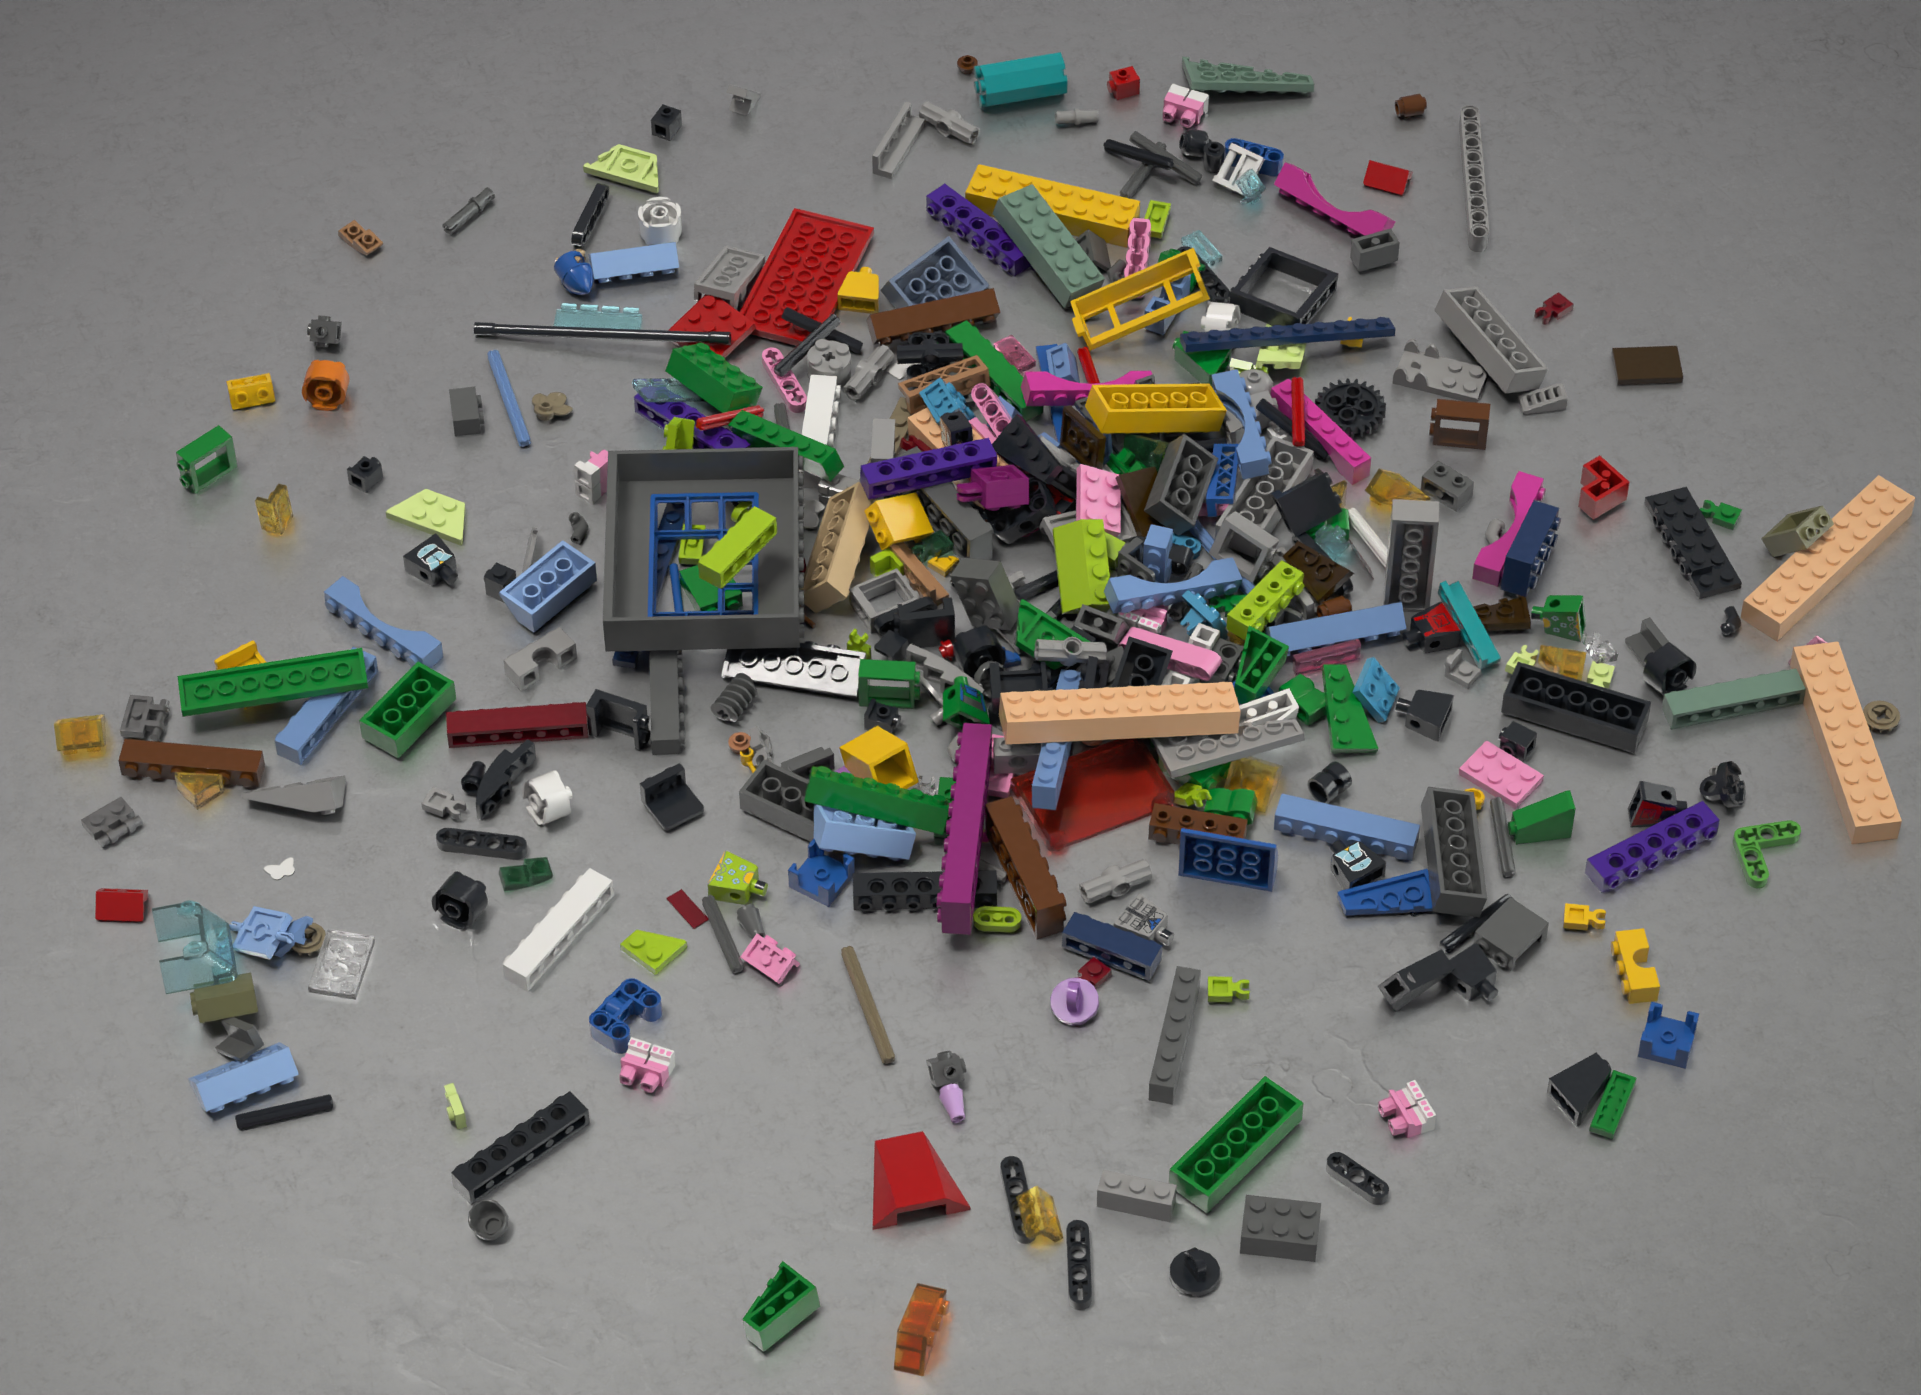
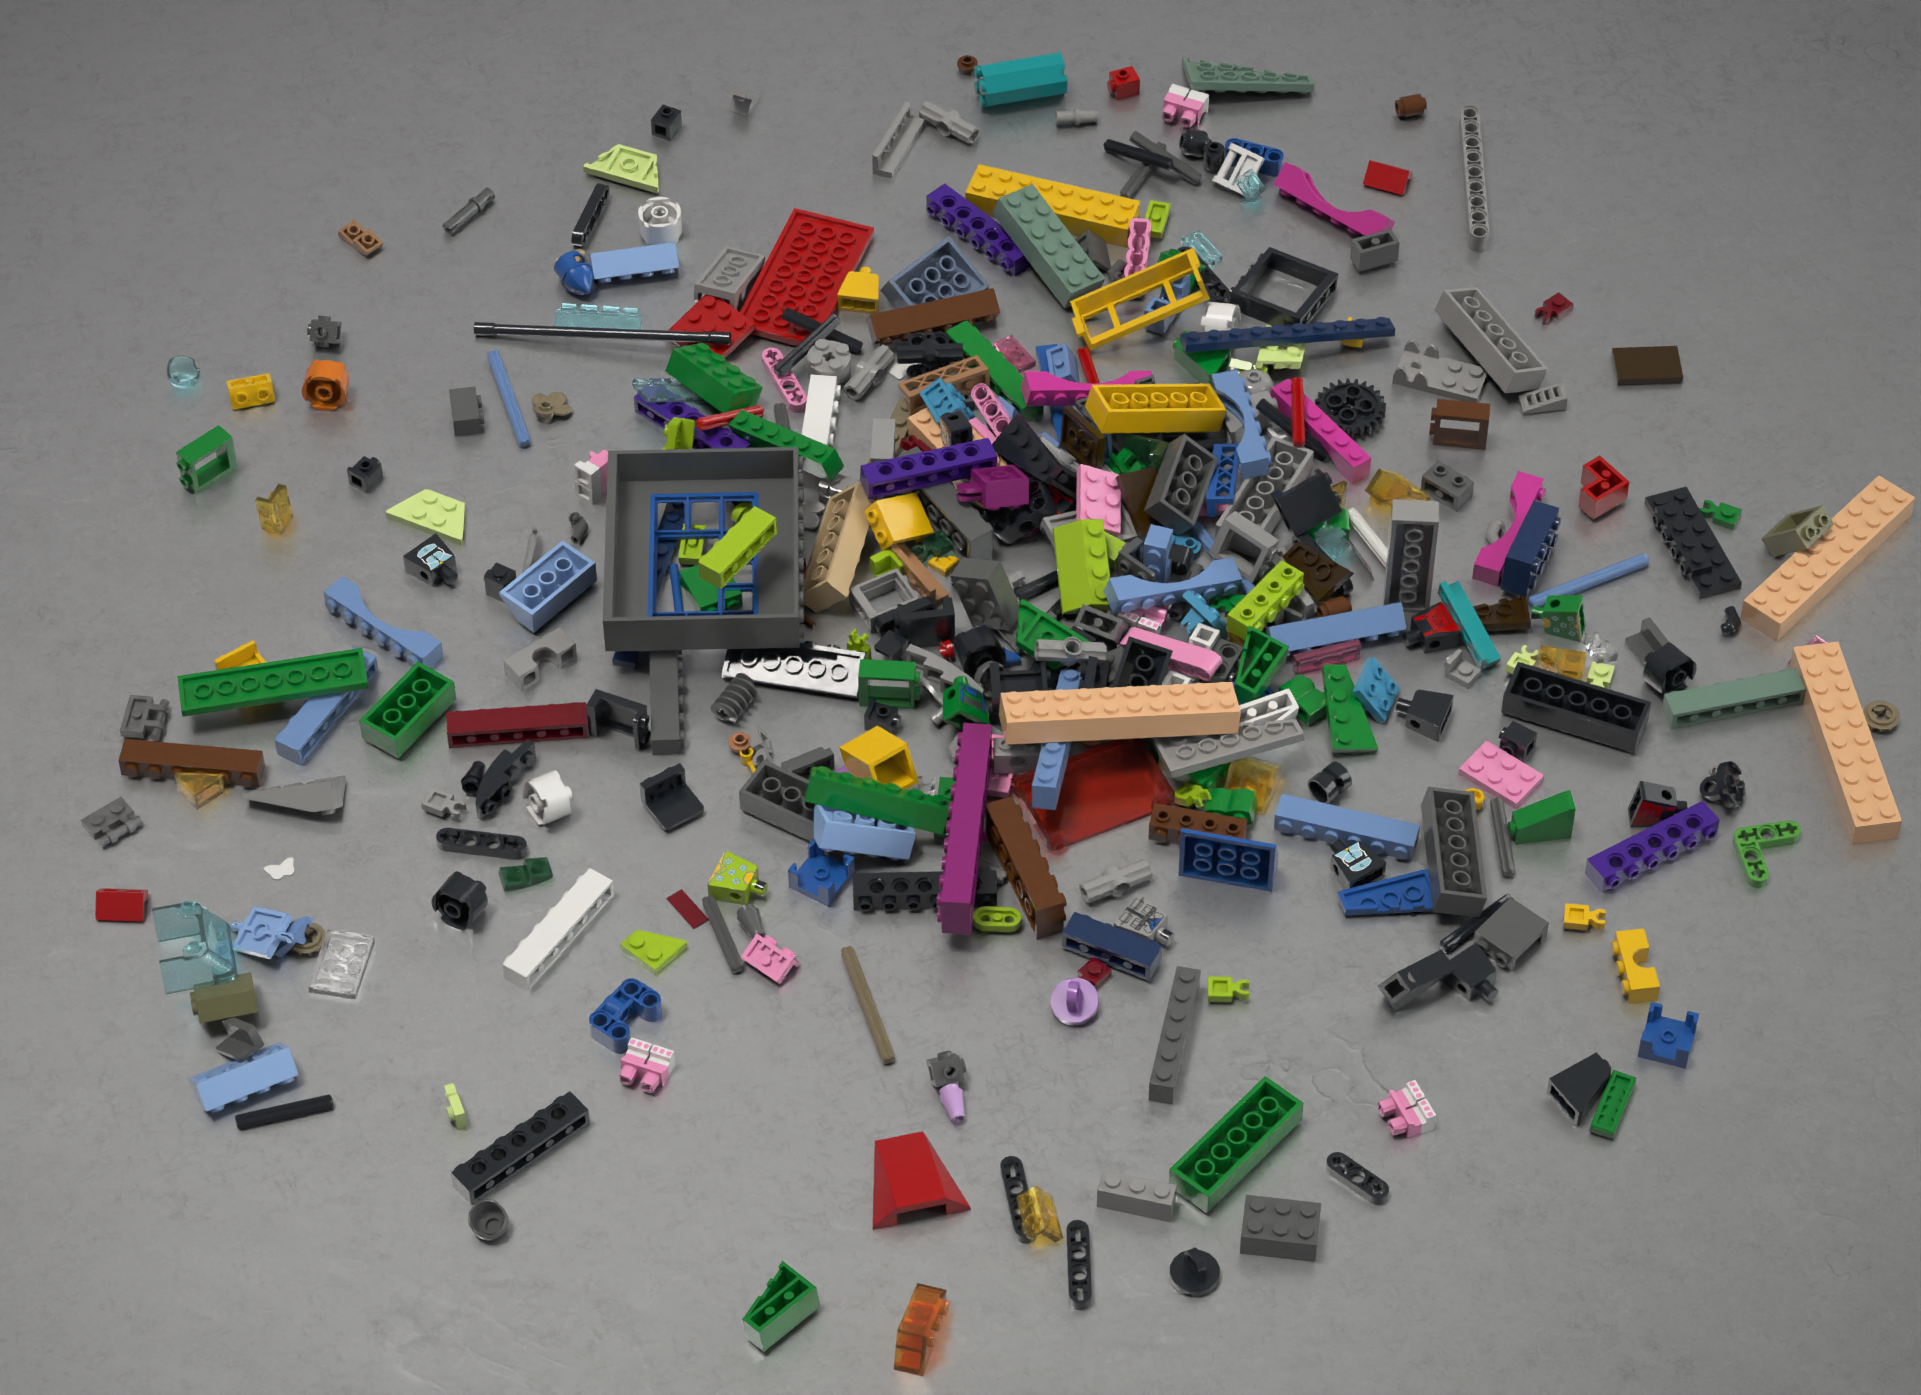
(80, 733): clear yellow slope -> none
(182, 372): none -> clear light blue hair
(1591, 579): none -> medium blue axle

